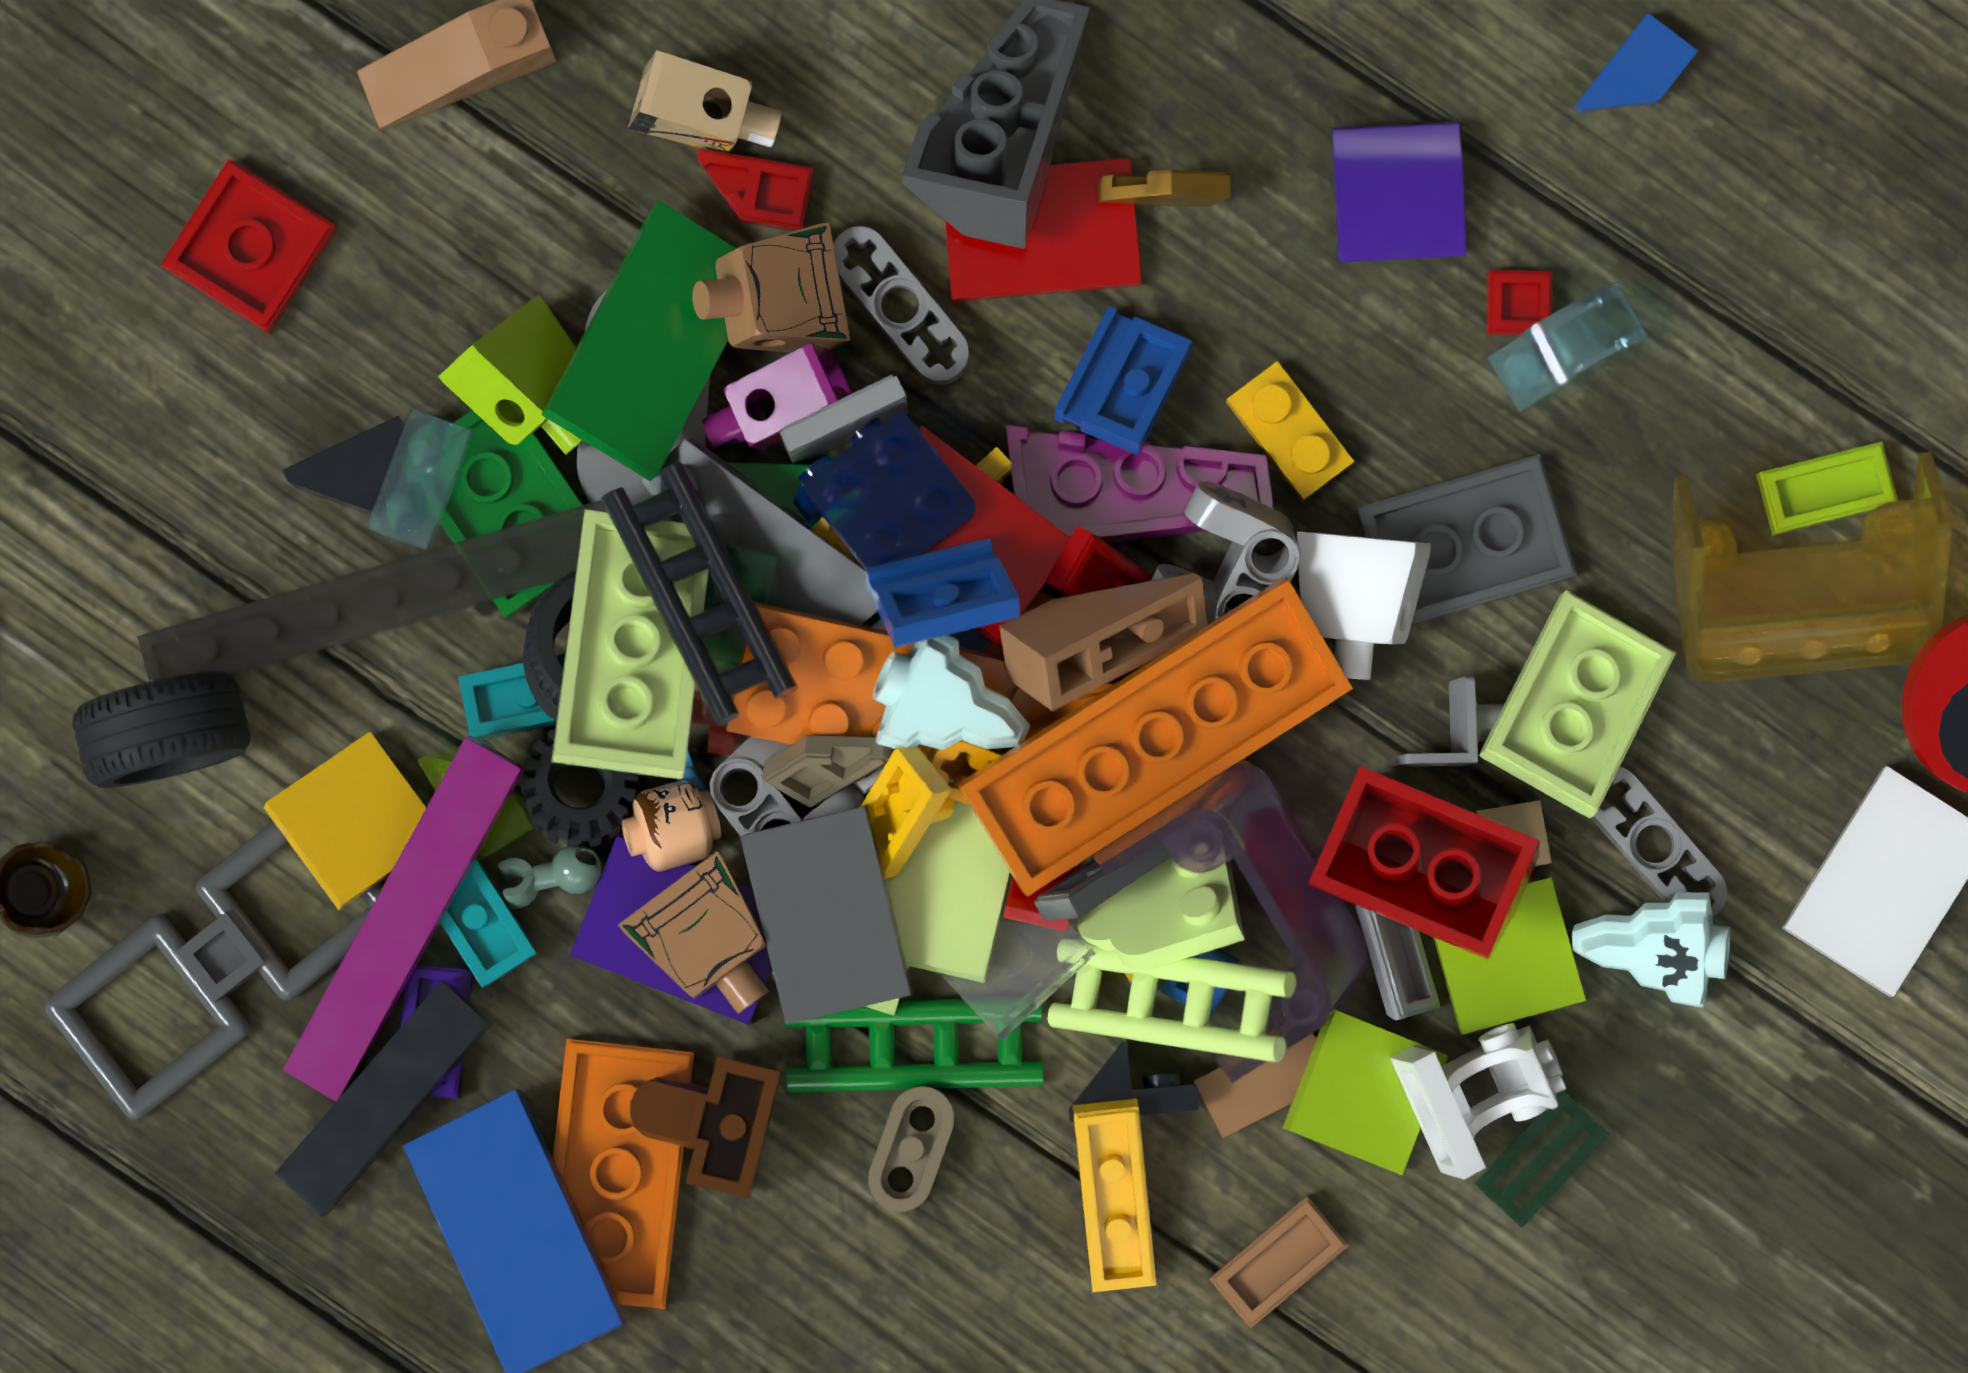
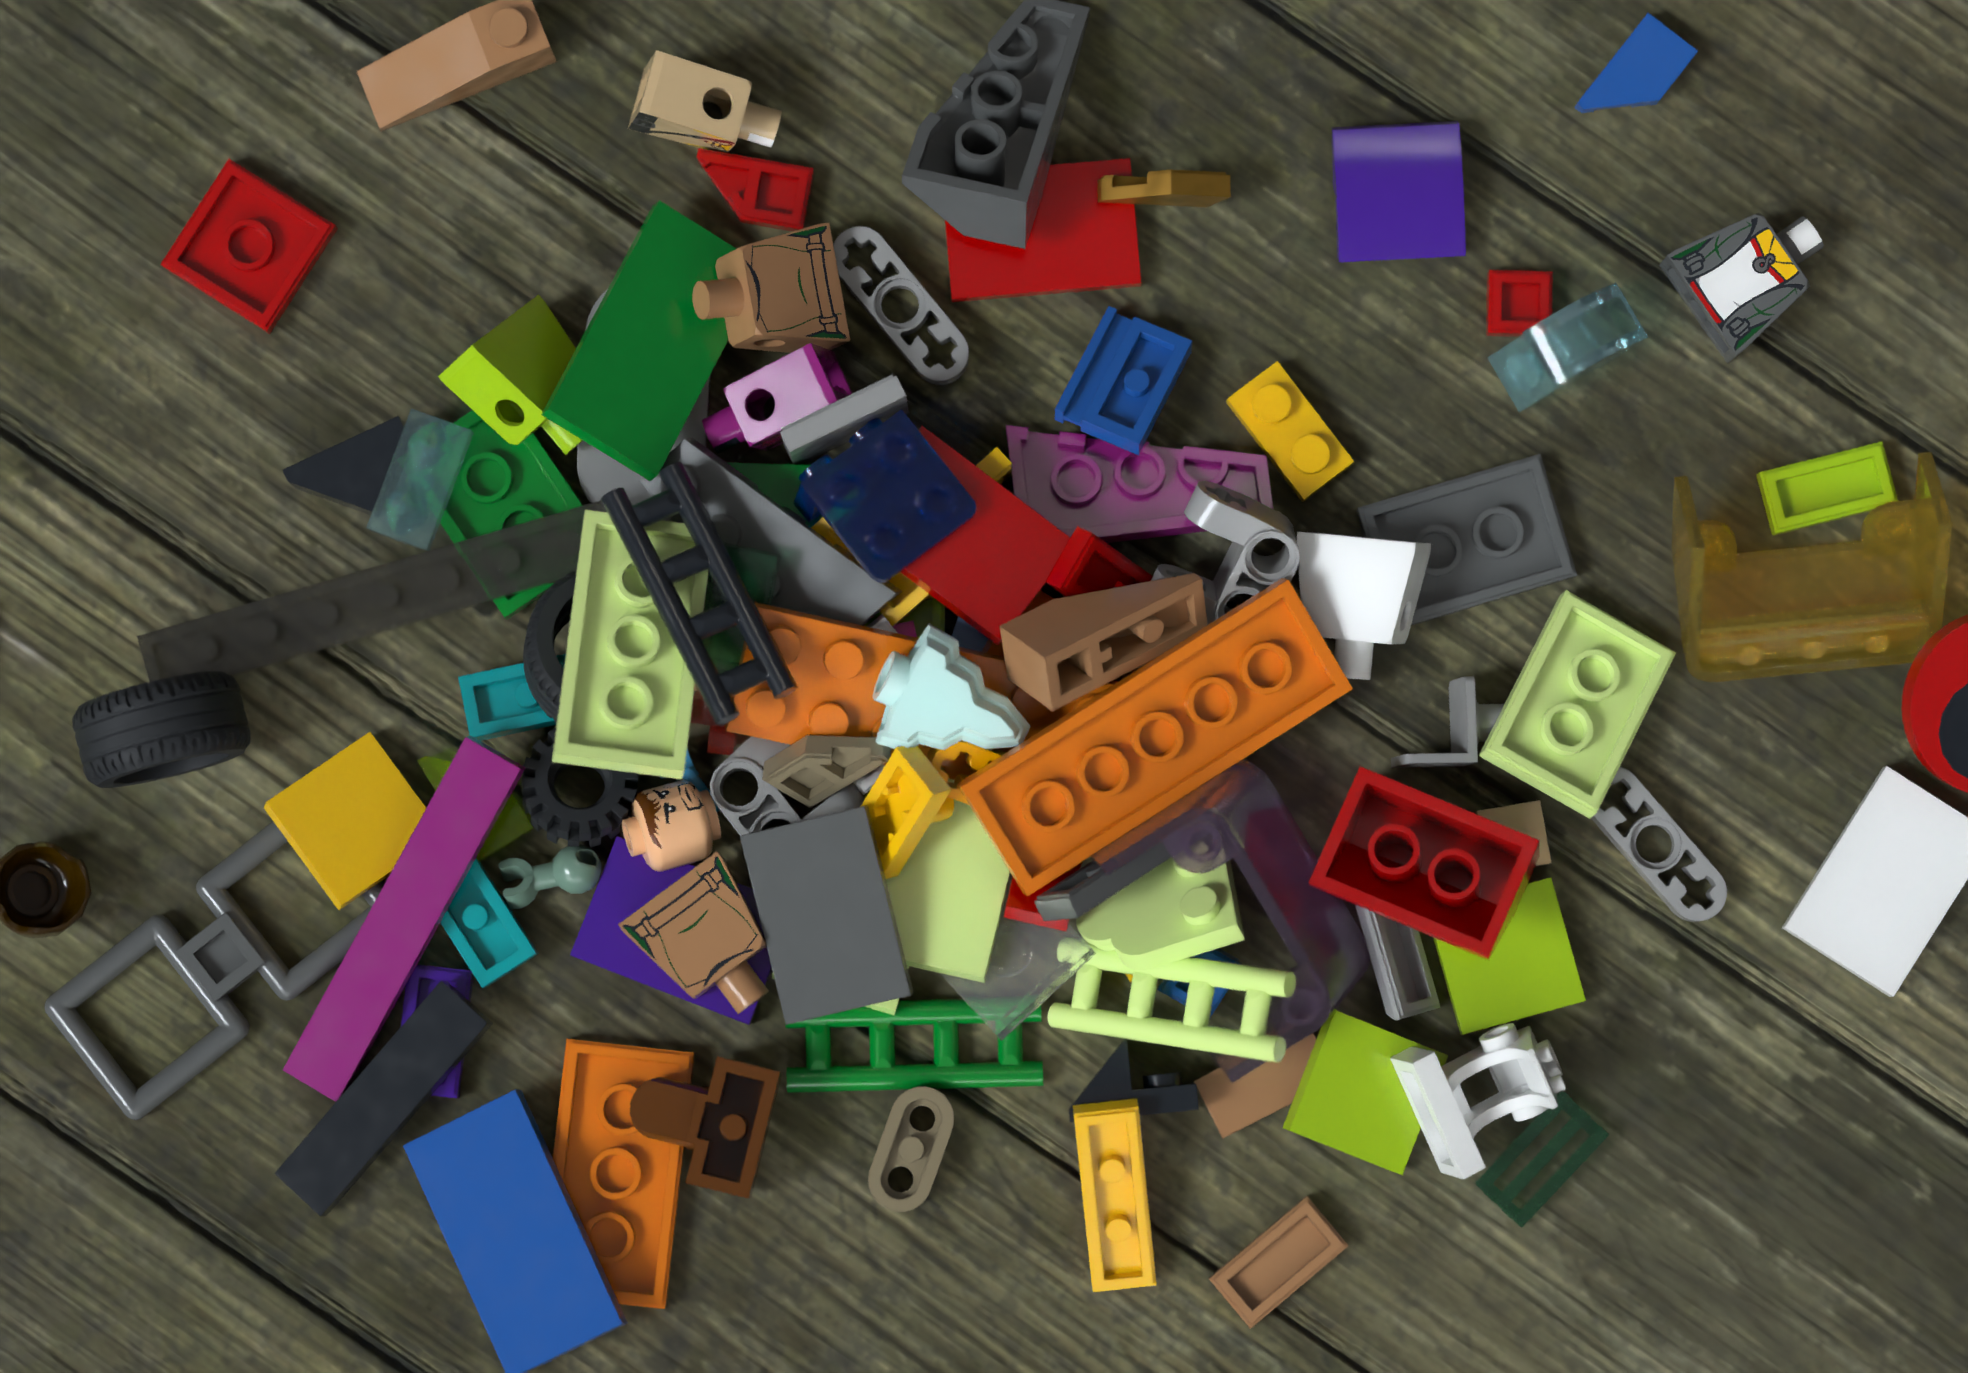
(942, 592): blue plate -> none
(1661, 946): light aqua rock -> none
(1742, 278): none -> torso

